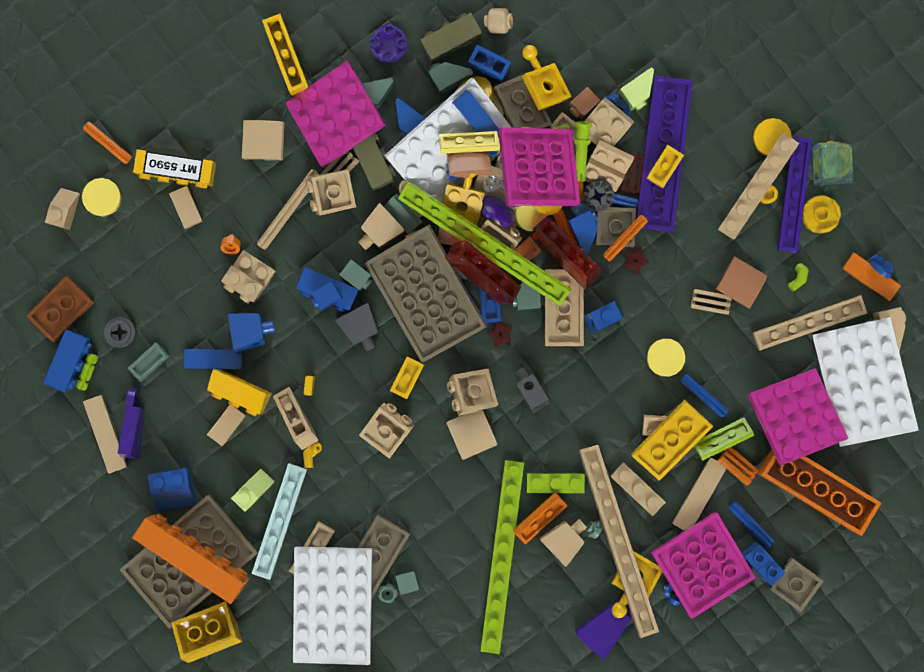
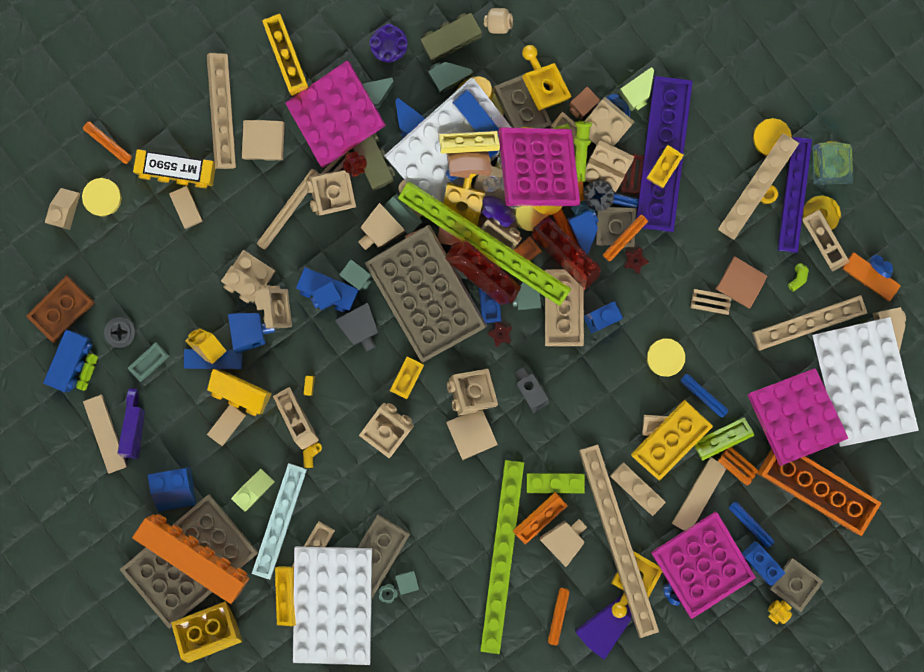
(205, 345): none -> yellow slope
(221, 111): none -> tan plate
(230, 245): orange tile -> none
(275, 306): none -> tan plate
(285, 596): none -> yellow tile
(354, 164): none -> clear red gear
(489, 64): blue brick -> none
(558, 616): none -> orange axle
(594, 529): sand green plate -> none
(780, 612): none -> yellow gear
(826, 240): none -> tan slope

